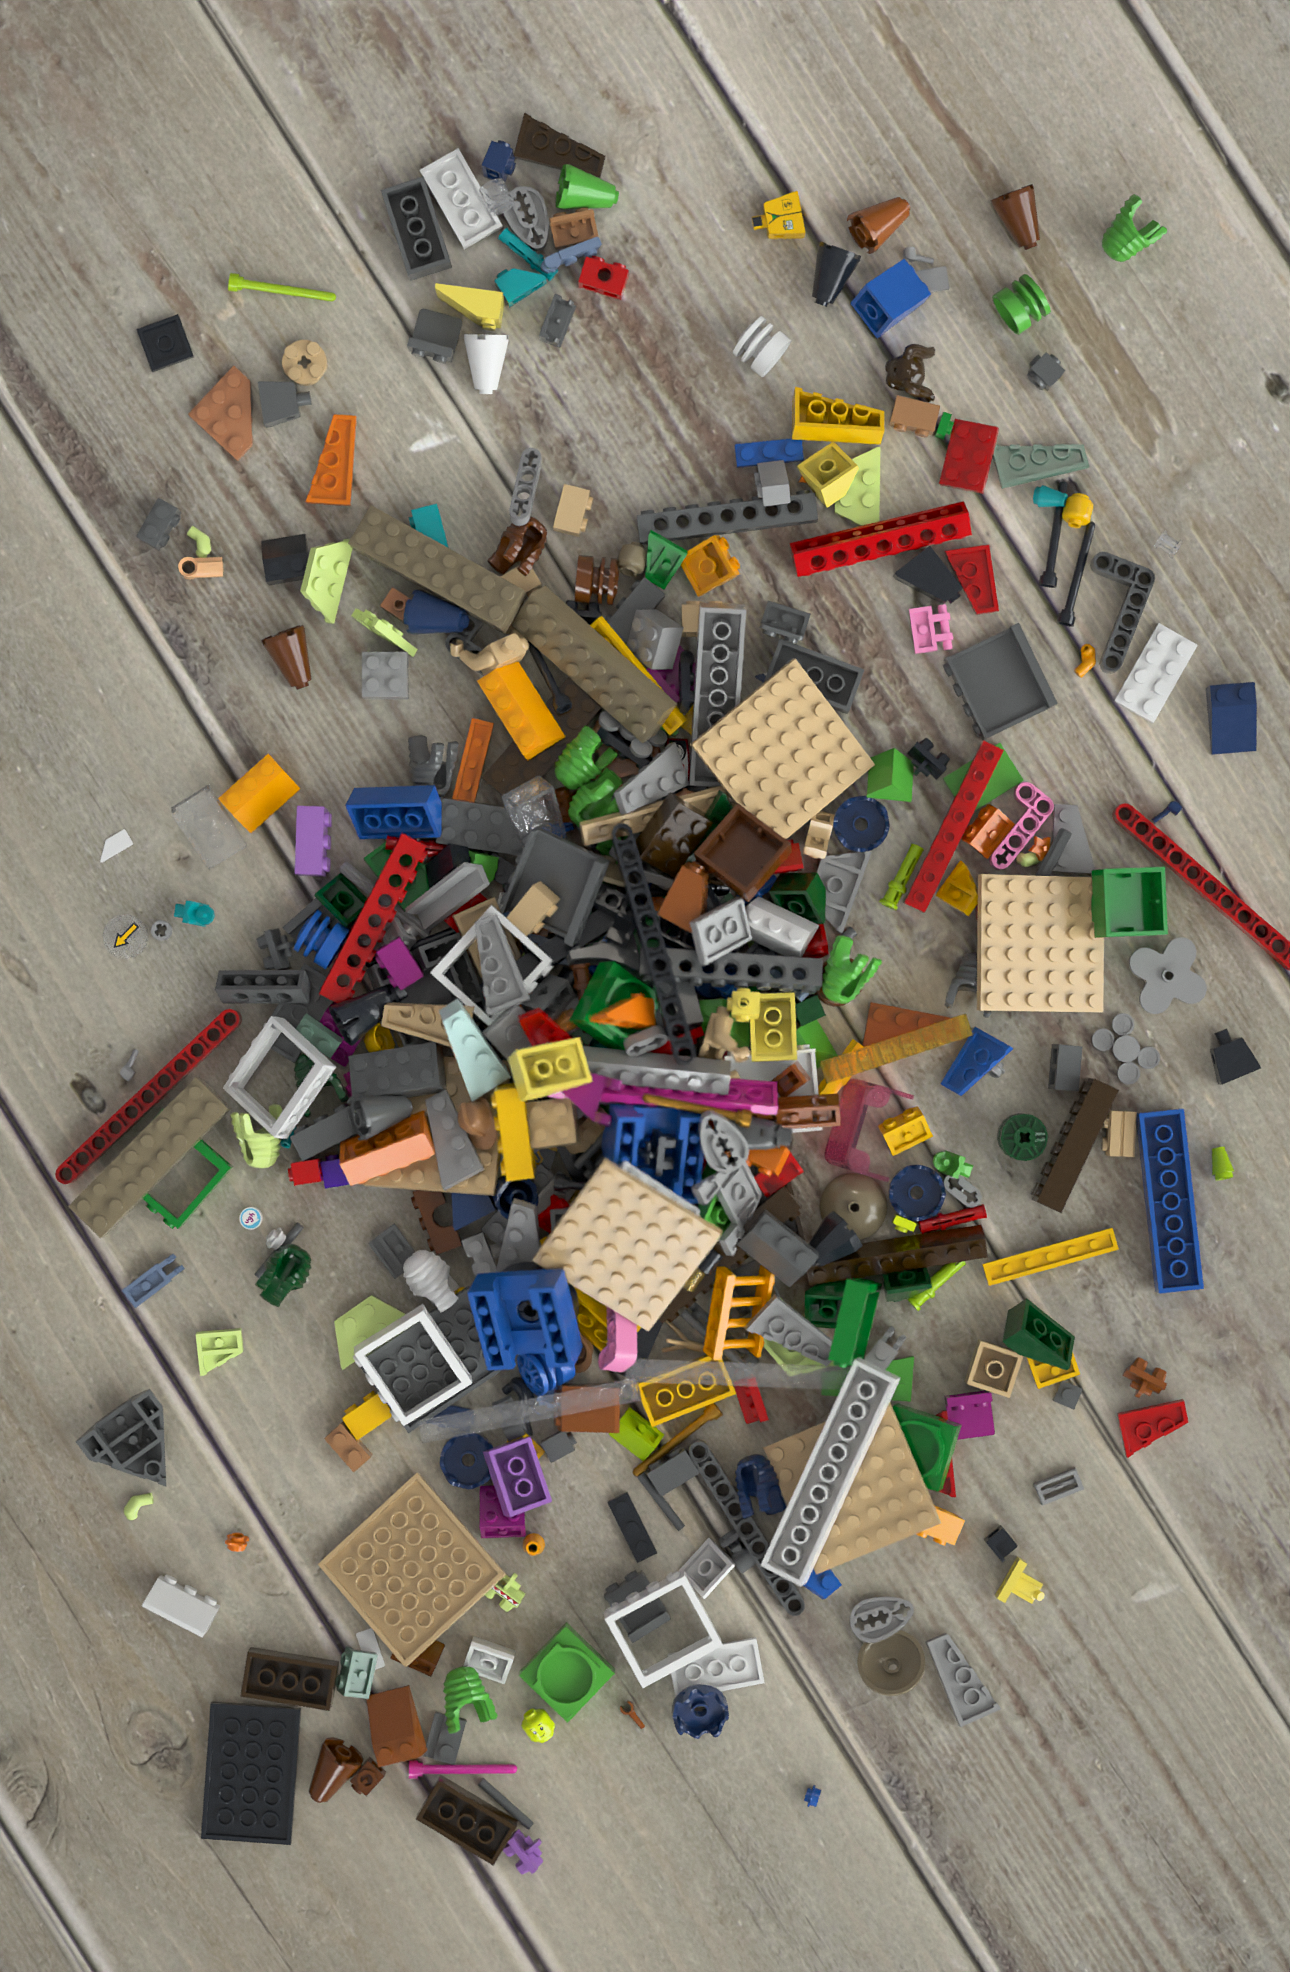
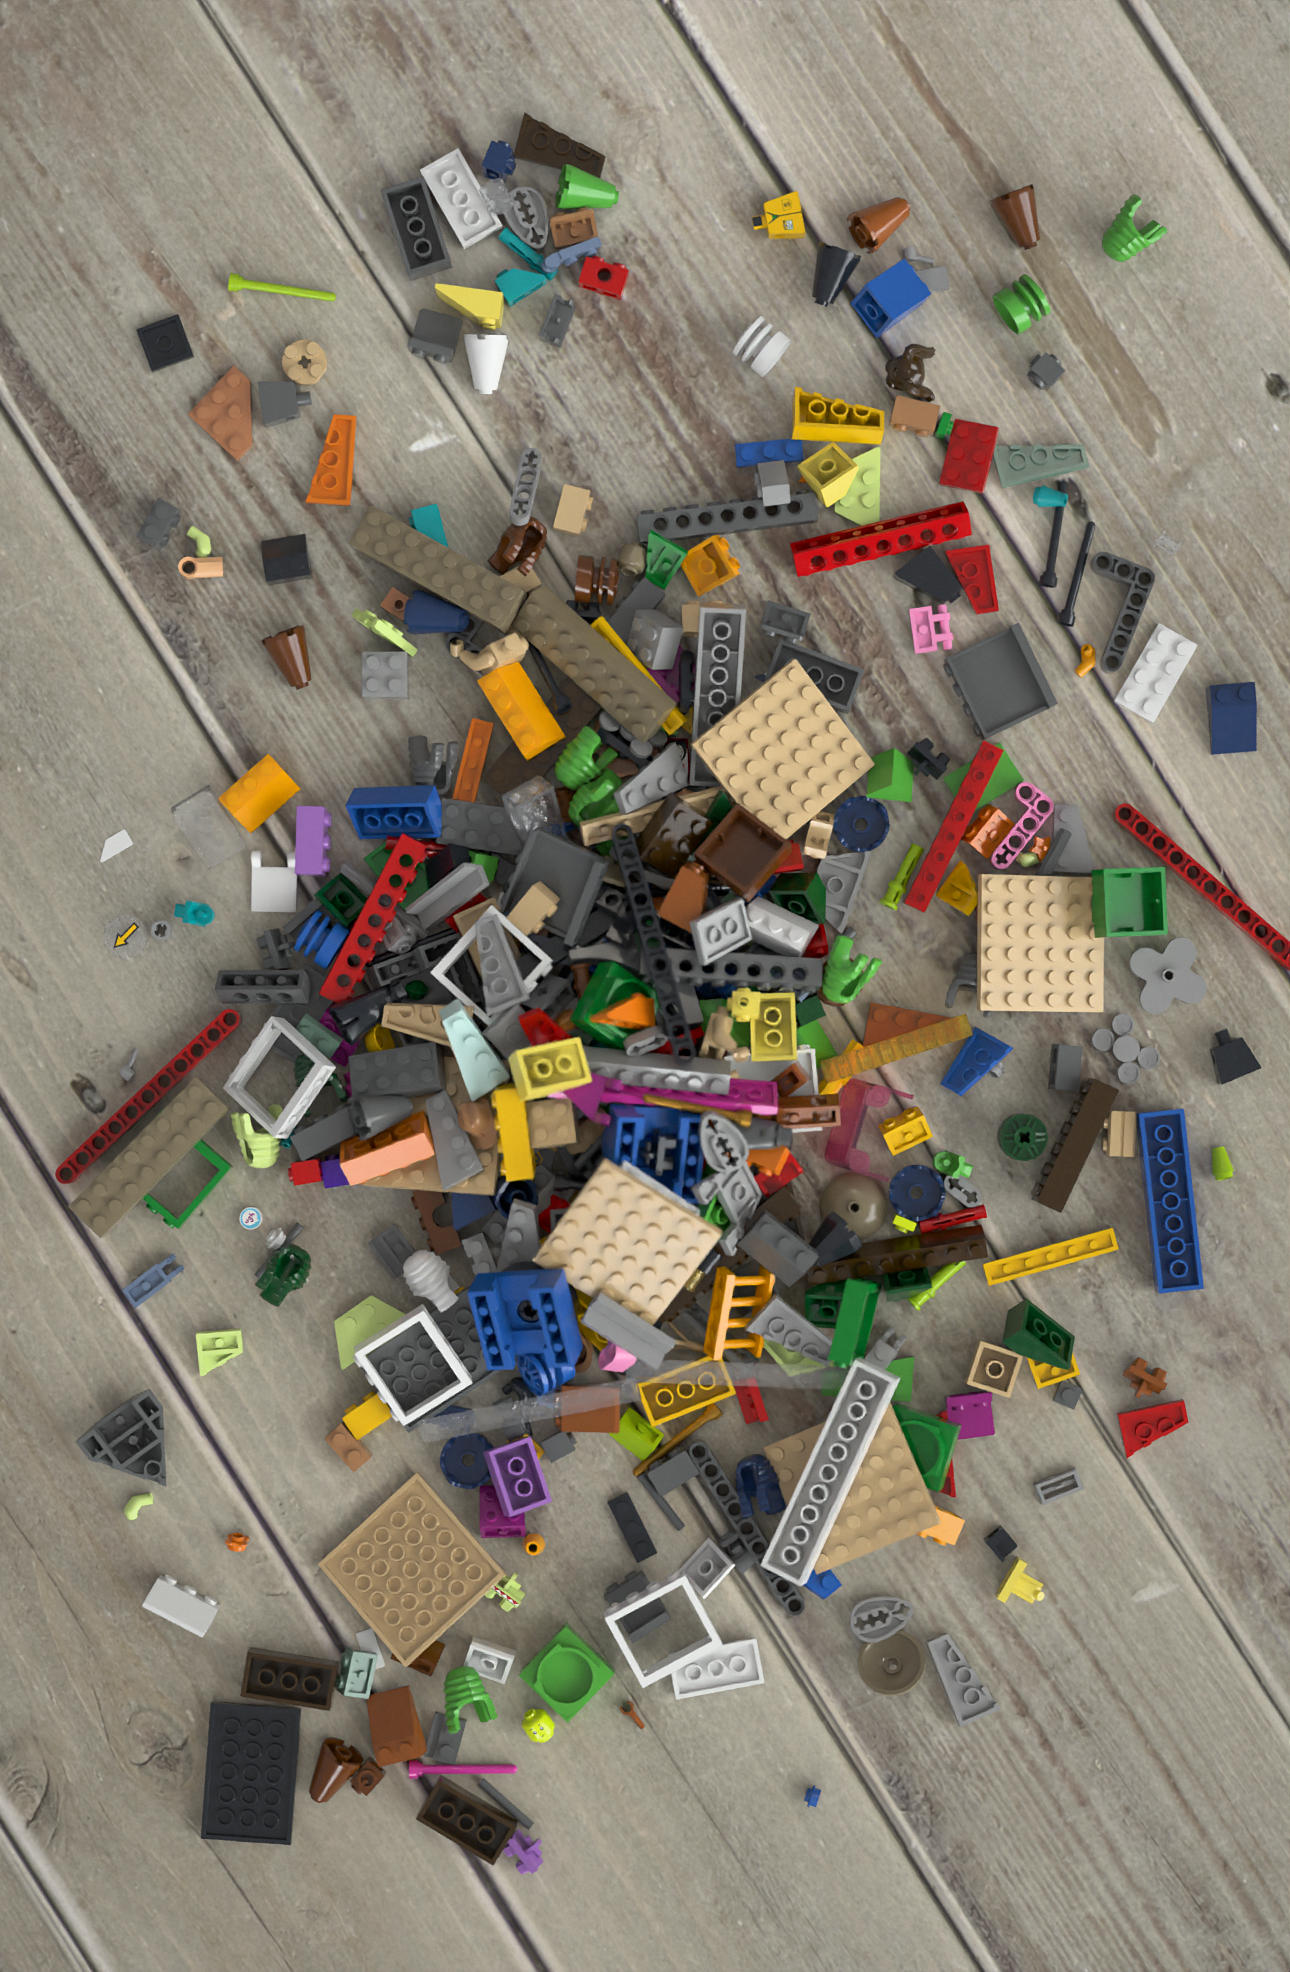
(273, 887): none -> white flag
(326, 577): yellowish green wing -> none
(399, 963): magenta brick -> none
(416, 989): none -> dark green plate
(627, 1330): none -> light grey panel
(700, 1722): dark blue plate -> none
(1077, 510): yellow head -> none
(1173, 807): dark blue hand -> none

